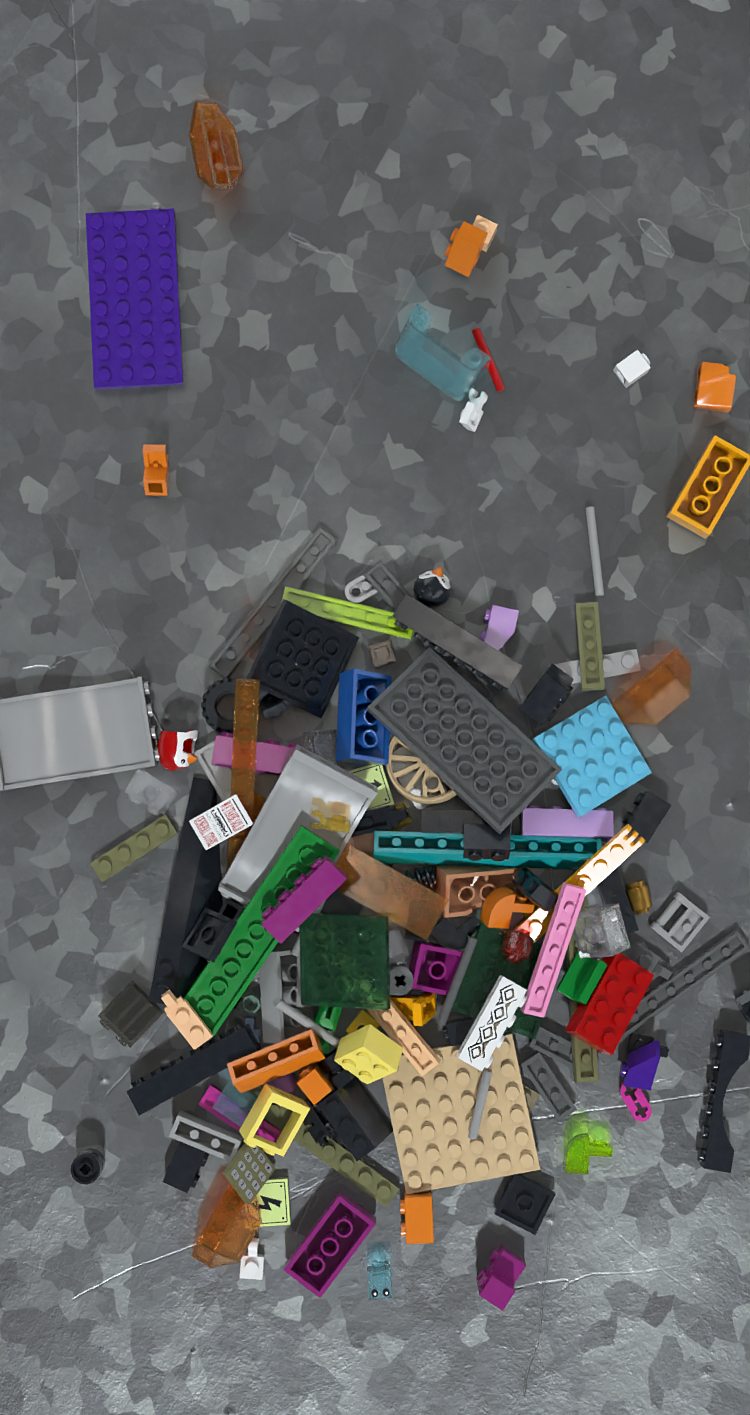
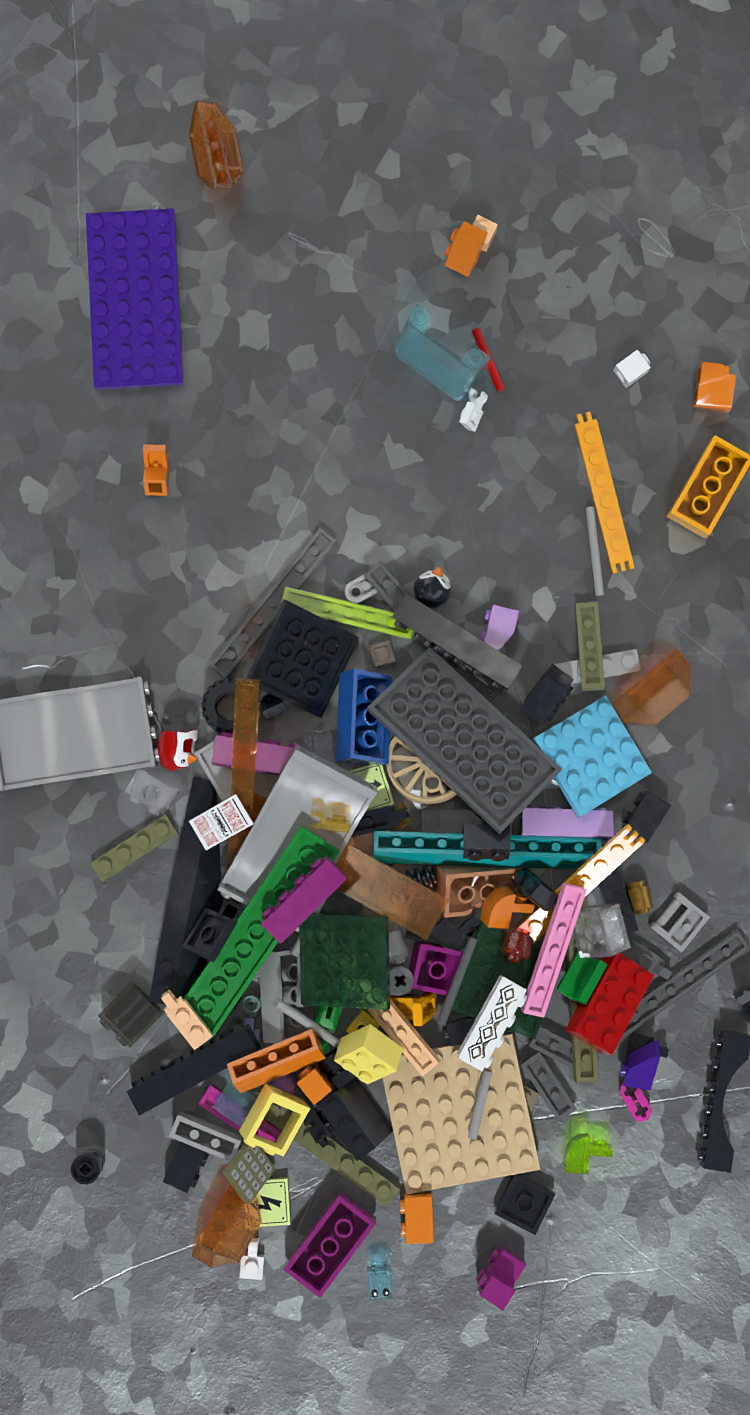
(603, 493): none -> light orange hinge

